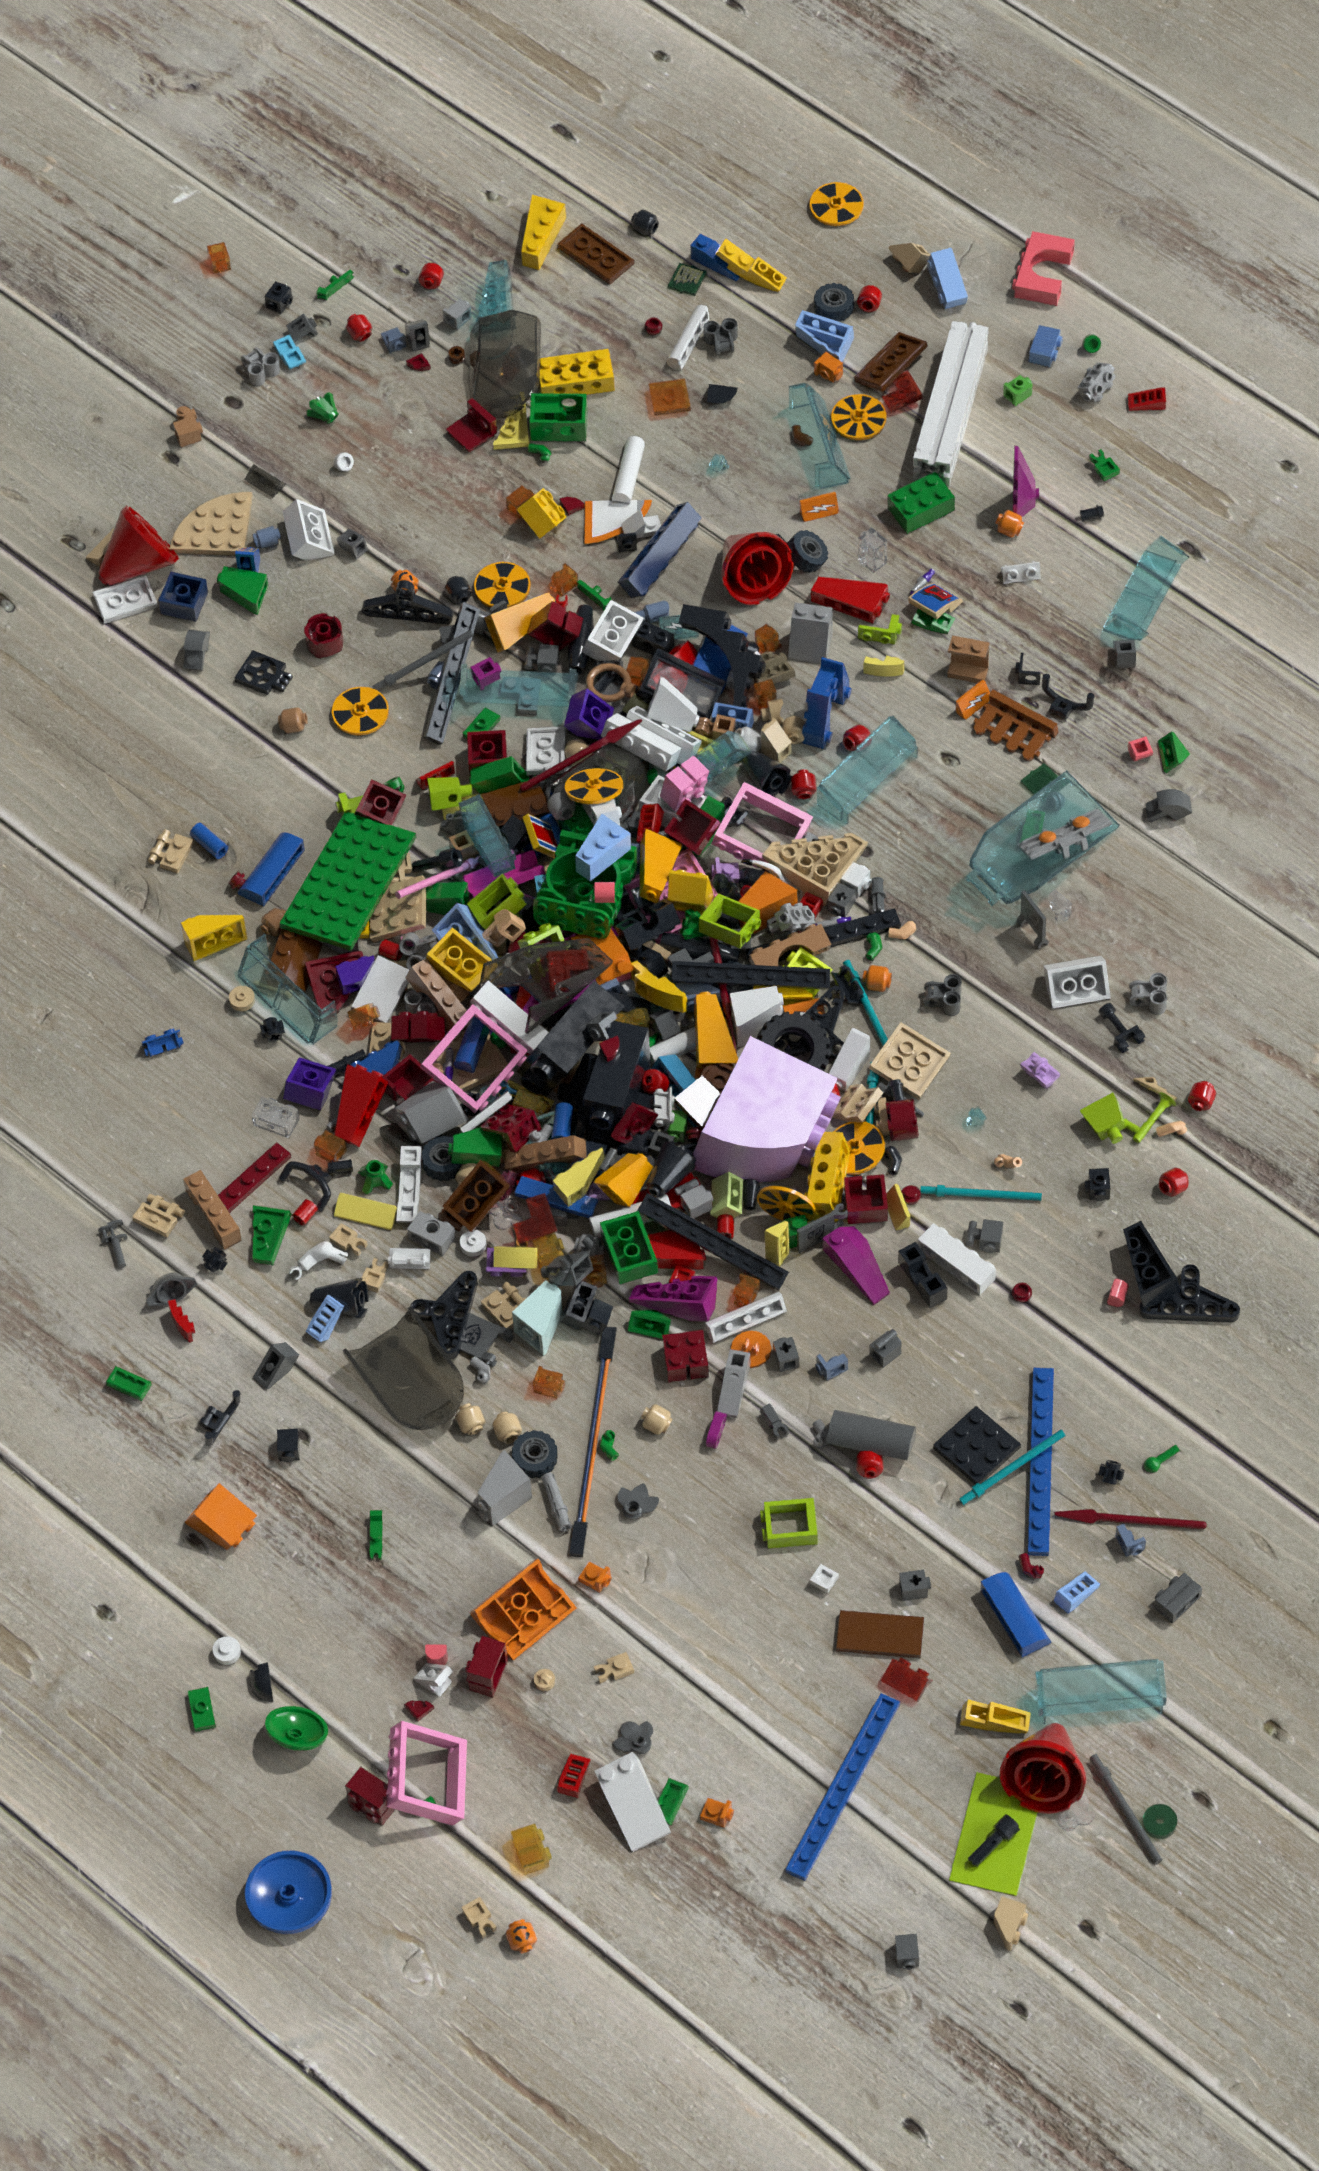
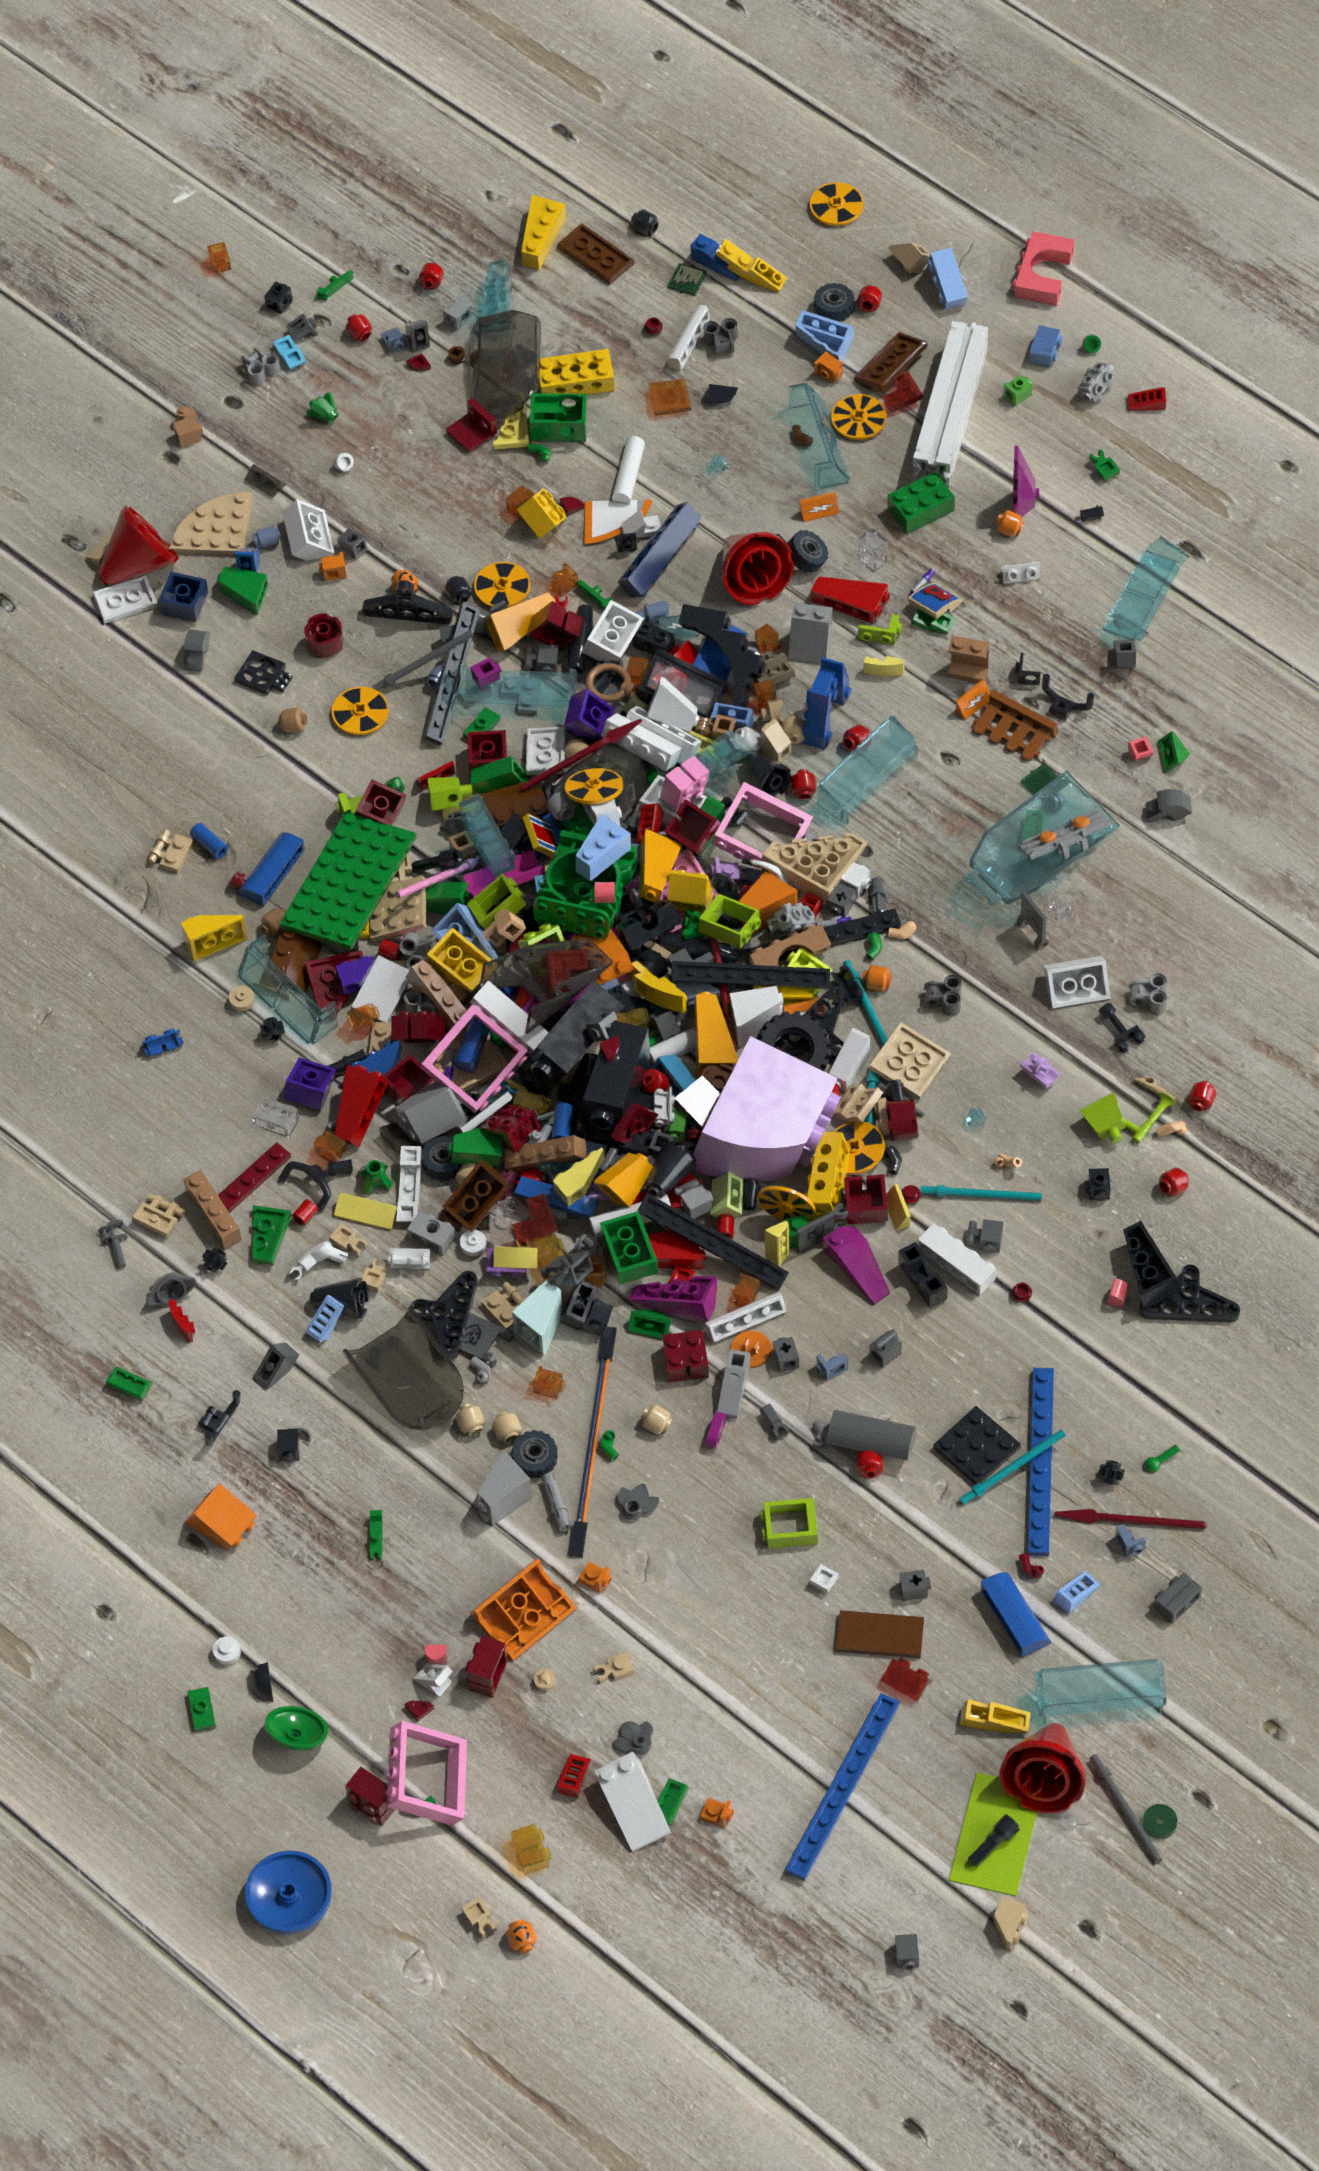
(332, 567): none -> orange brick

